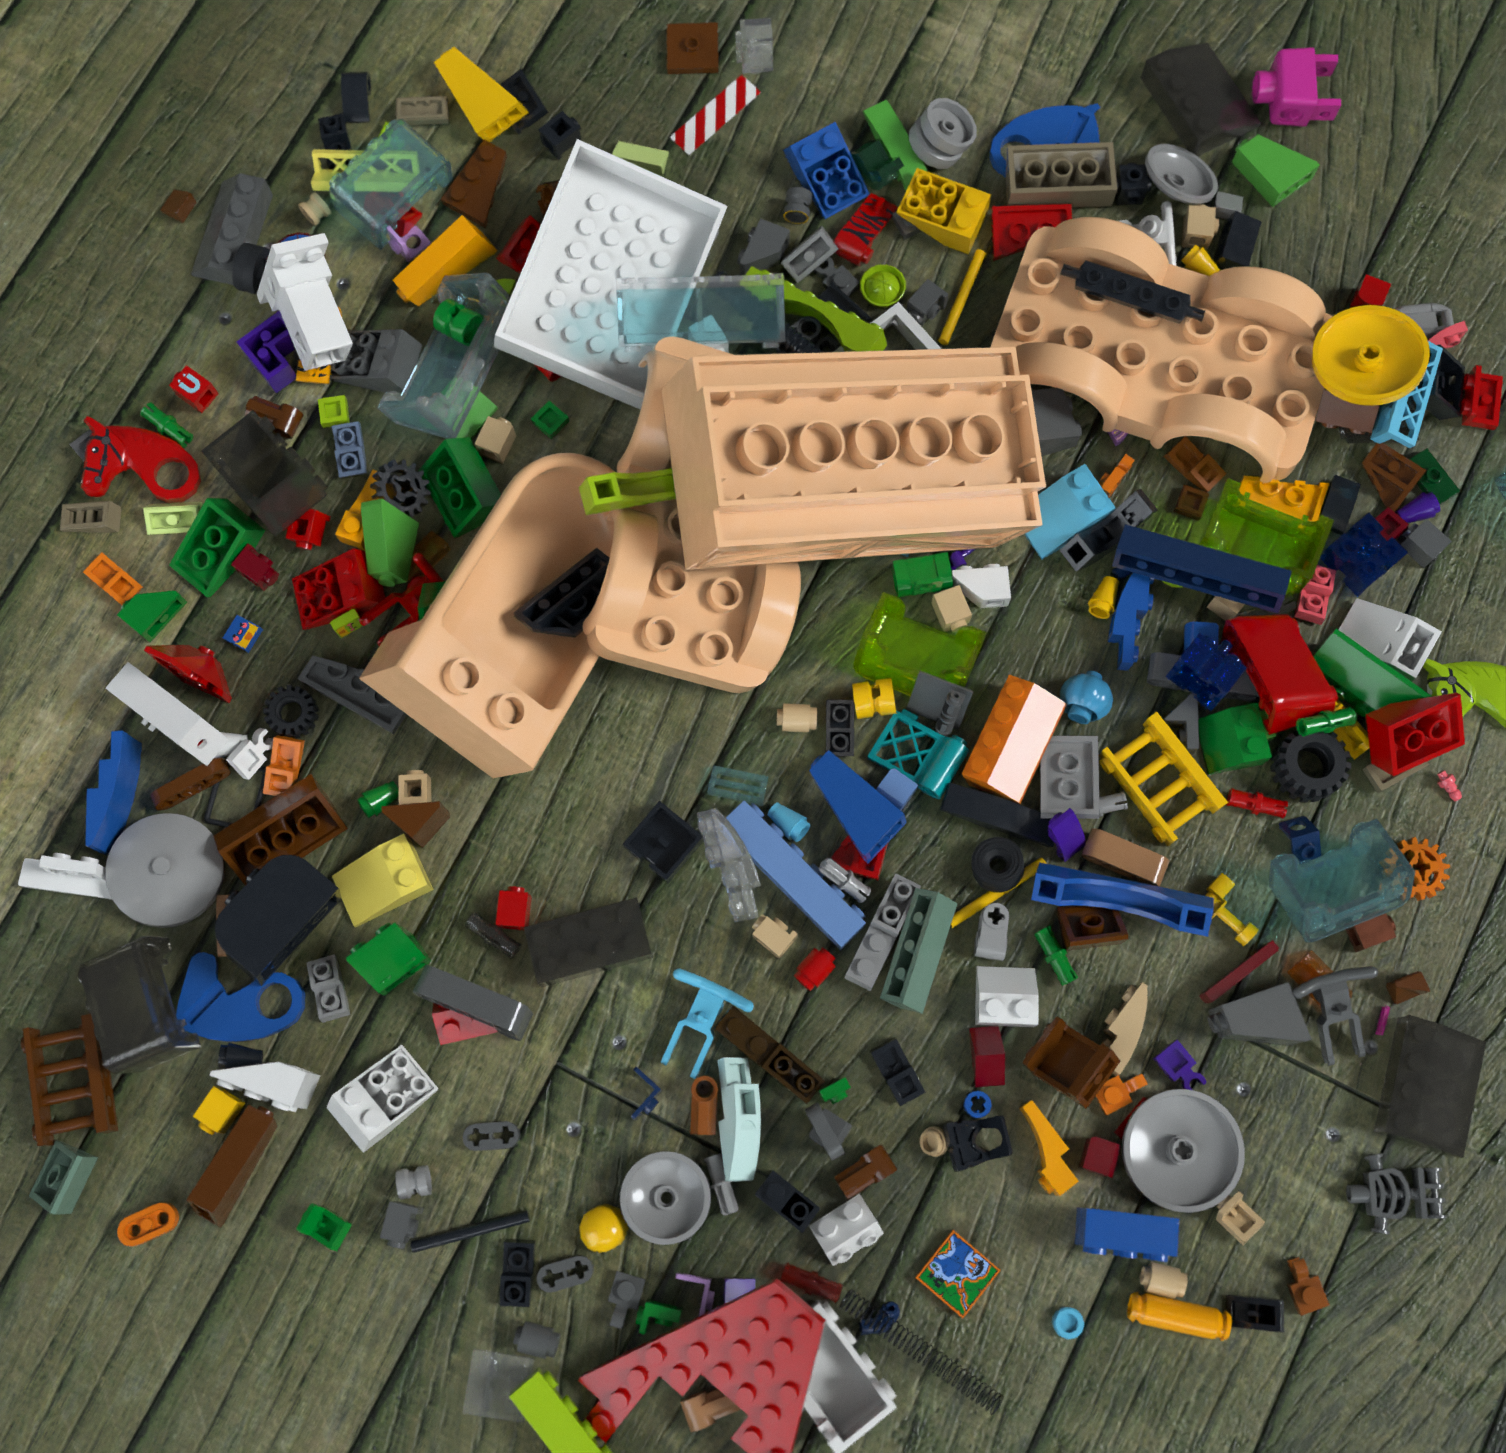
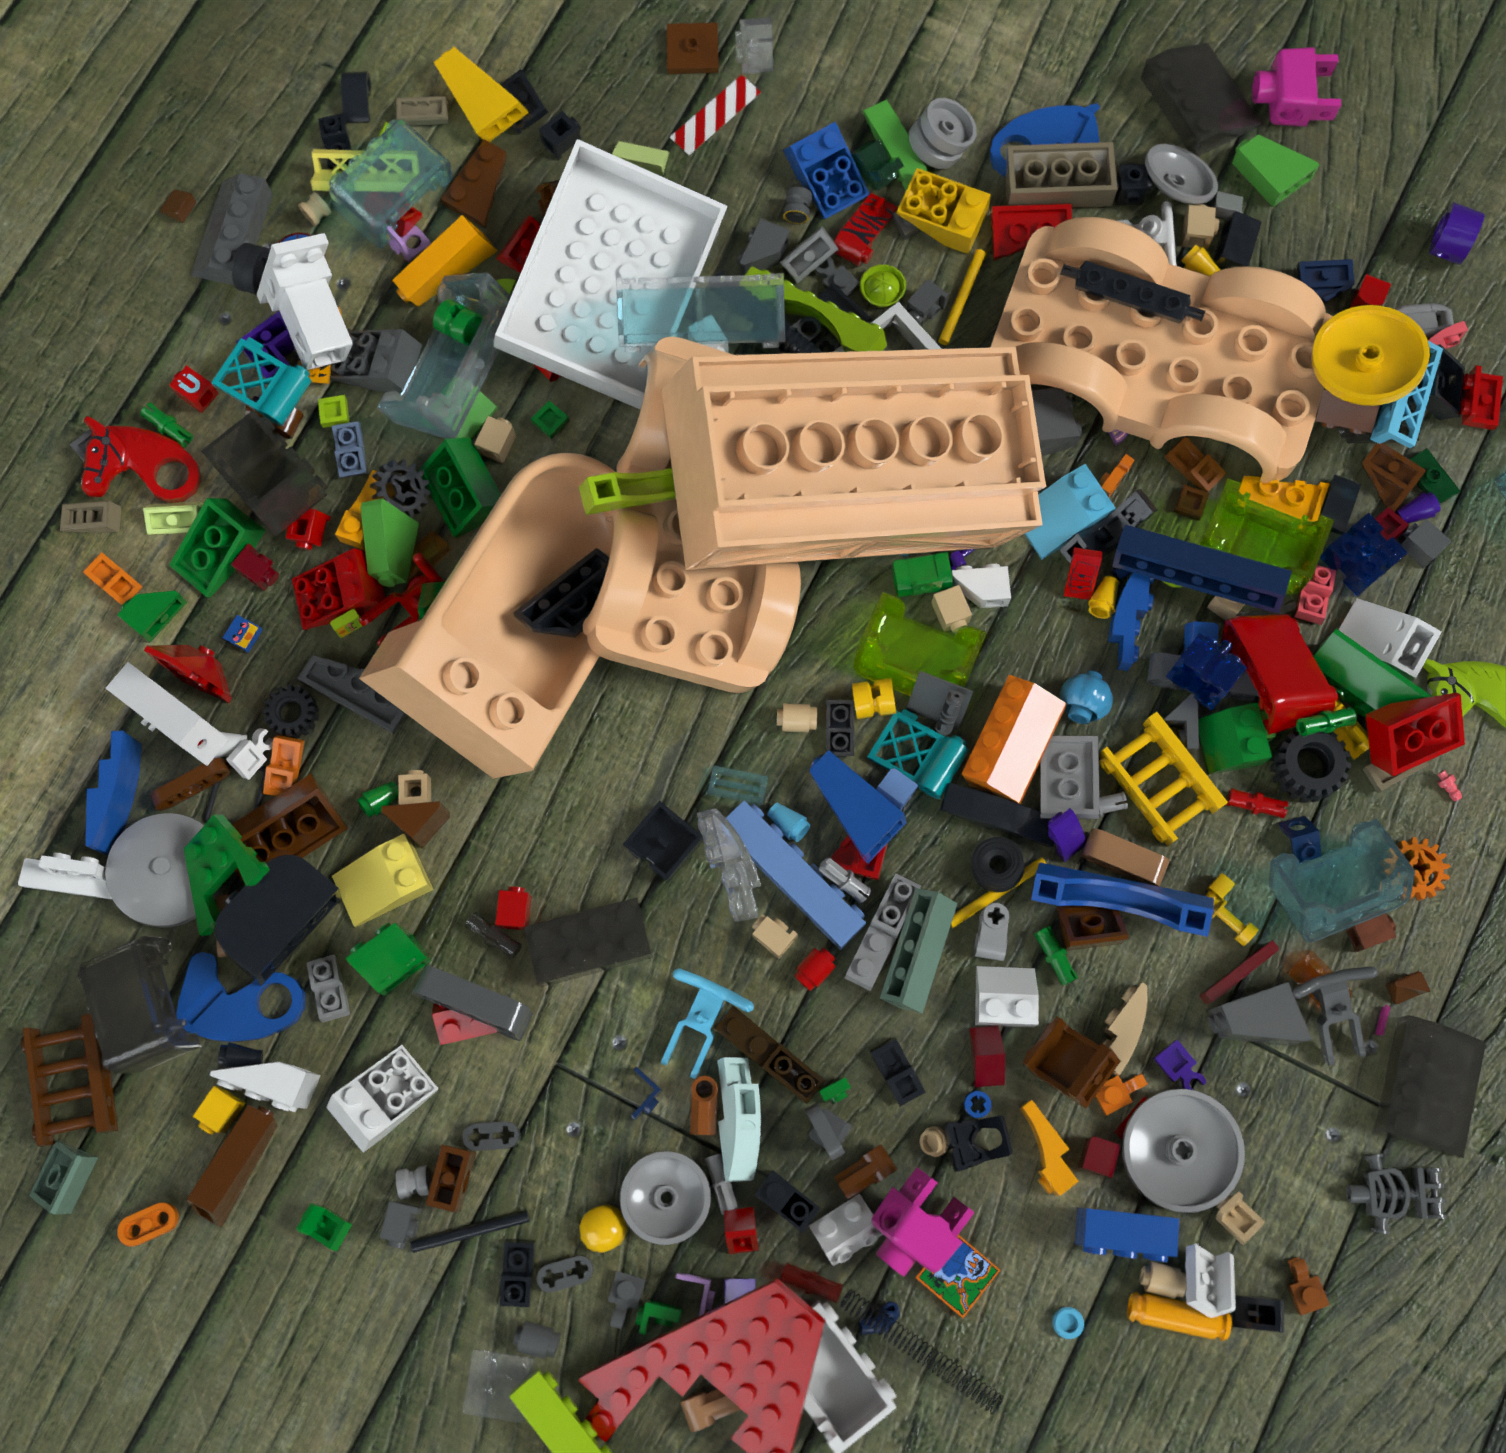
(211, 860): none -> green wing
(283, 389): none -> teal piece
(451, 1178): none -> reddish brown brick
(740, 1230): none -> red slope
(914, 1233): none -> dark pink piece
(1082, 573): none -> red tile
(1209, 1281): none -> white bracket
(1327, 277): none -> dark blue wing
(1456, 233): none -> dark purple piece

